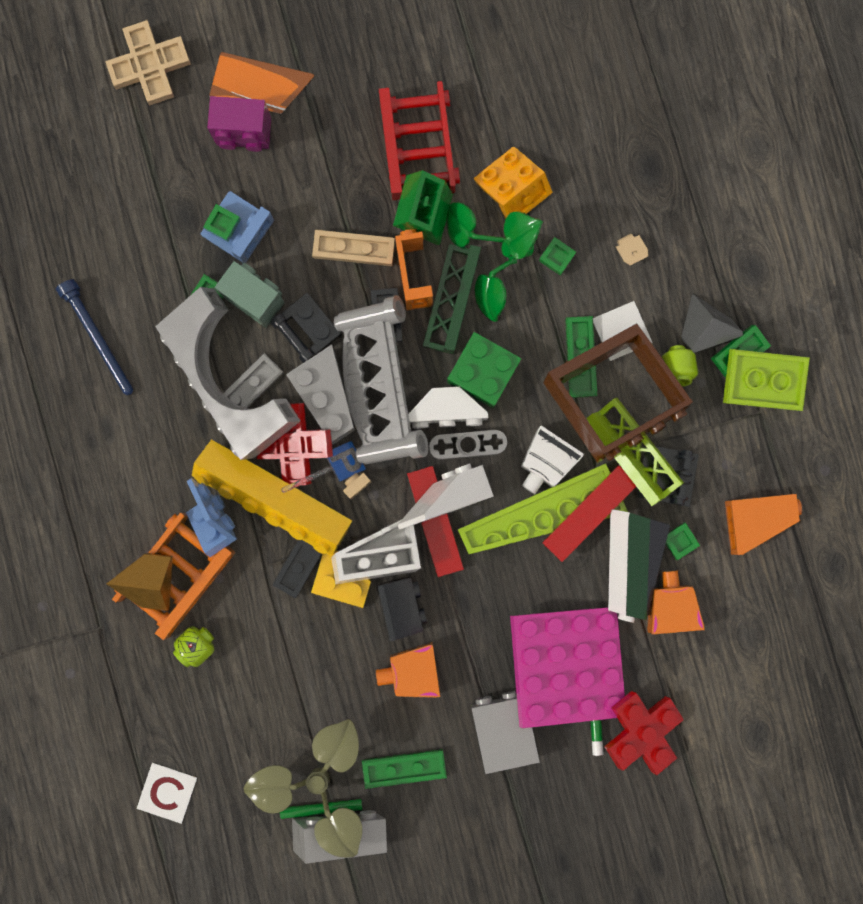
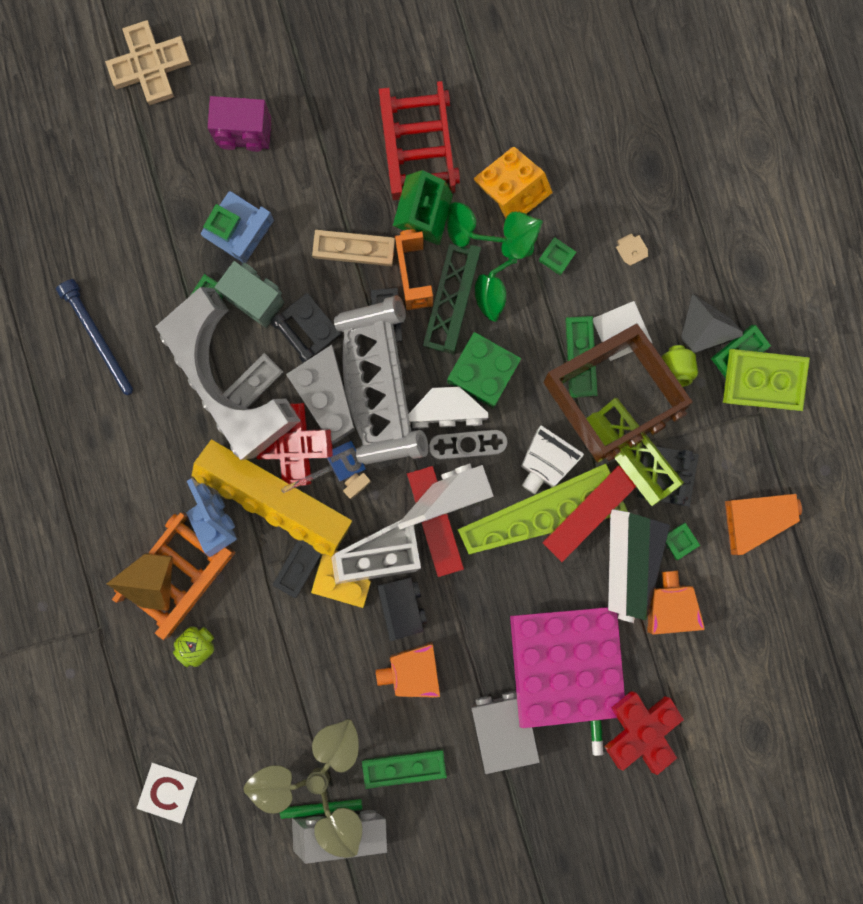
(258, 80): orange sticker -> none

